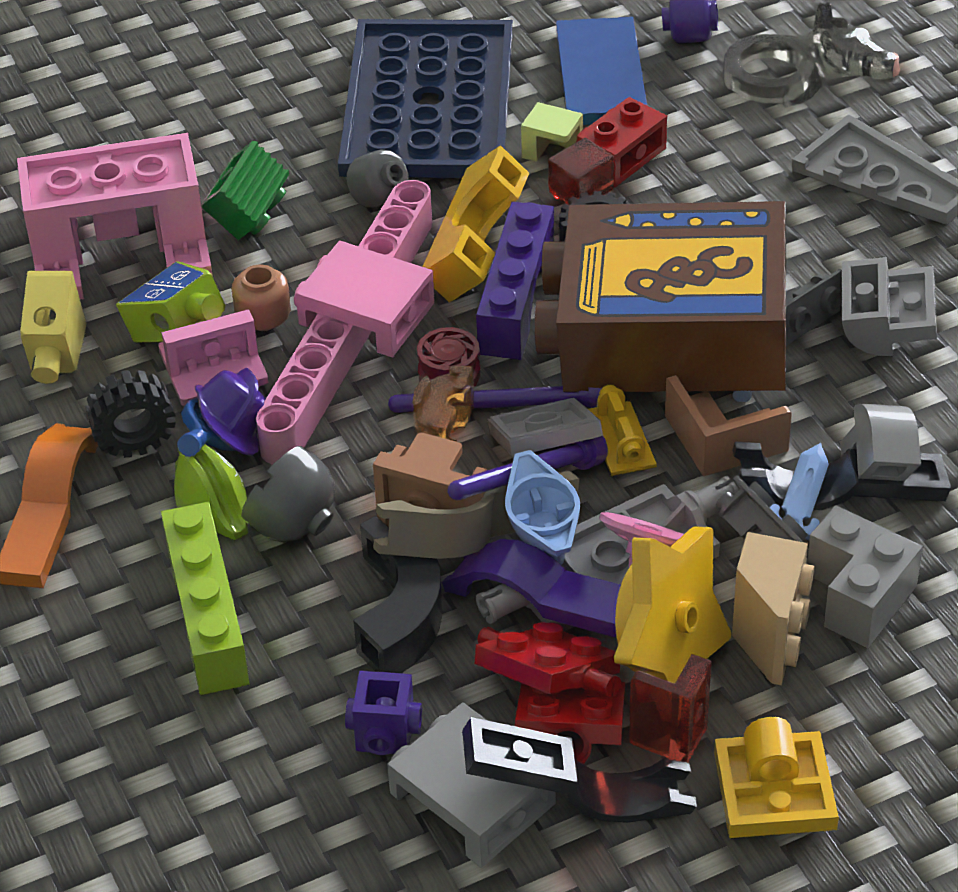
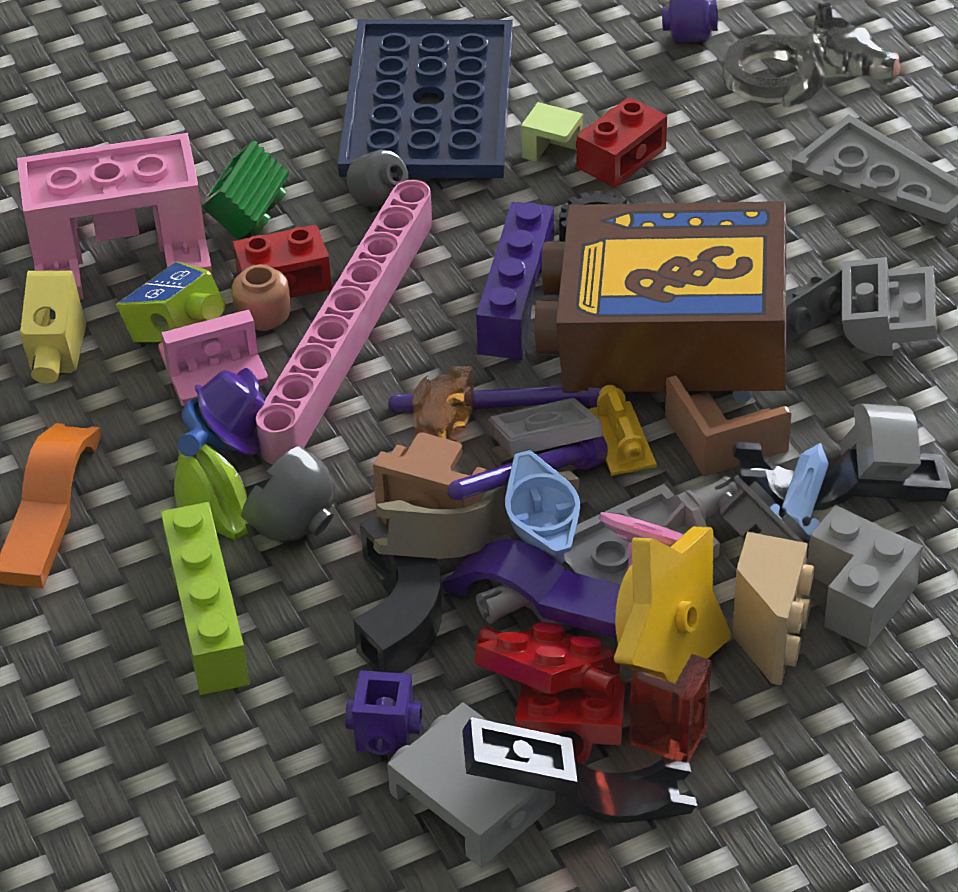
(126, 395): black tyre -> none
(293, 252): none -> red brick
(367, 293): bright pink panel -> none
(448, 348): dark red wheel -> none
(459, 251): yellow arch -> none
(580, 170): clear red brick -> none
(599, 65): blue tile -> none
(775, 781): yellow plate -> none

